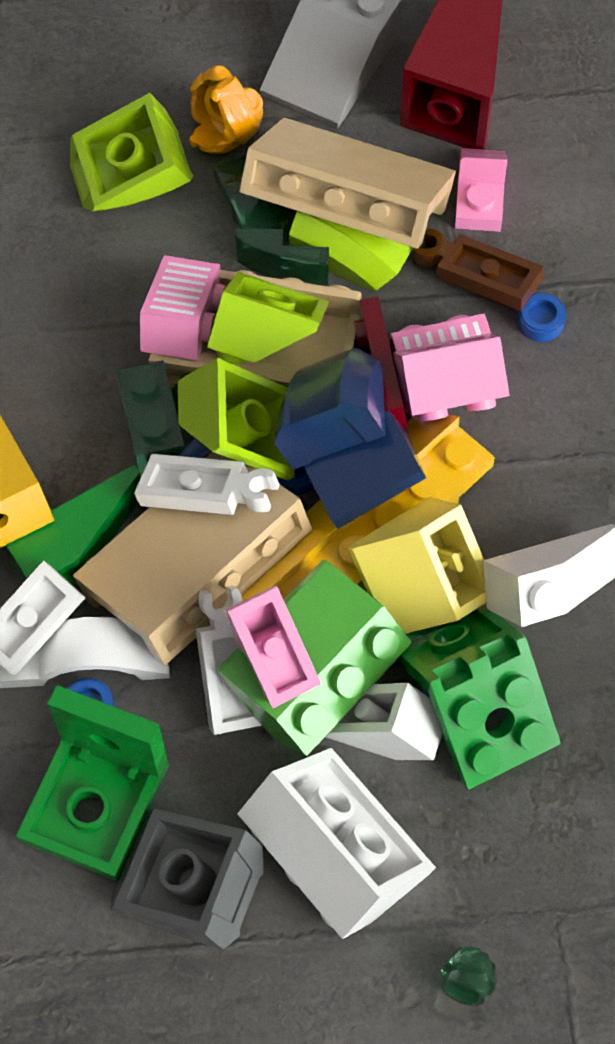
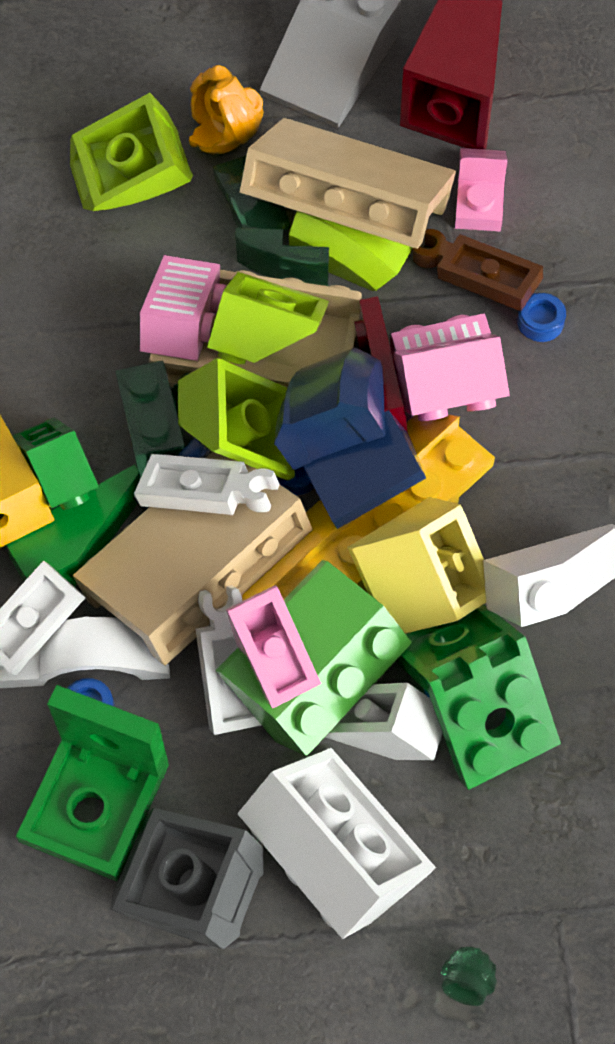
(57, 463): none -> slope

